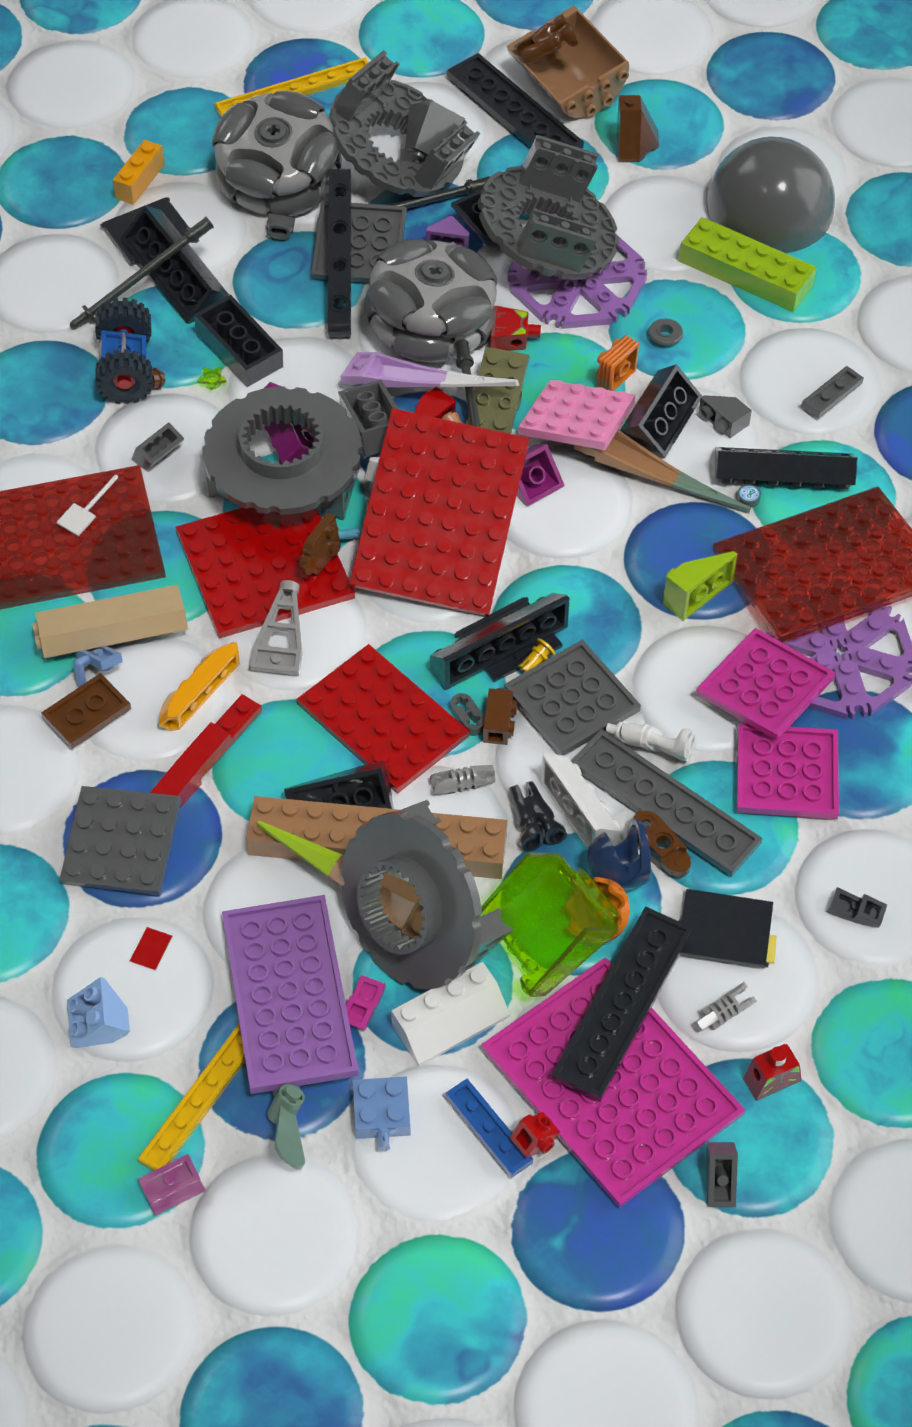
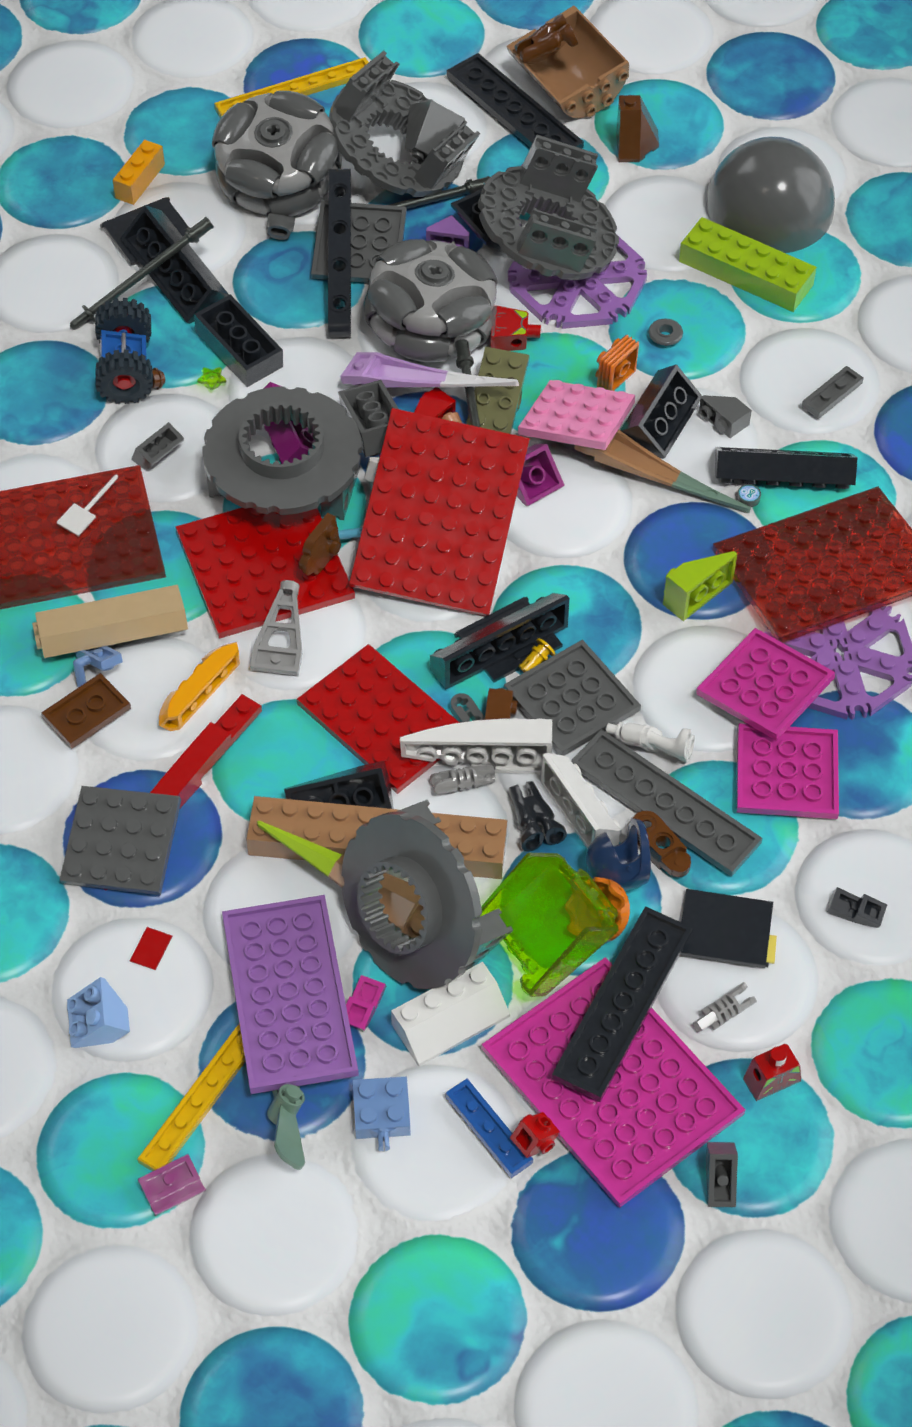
(505, 743): none -> white wedge

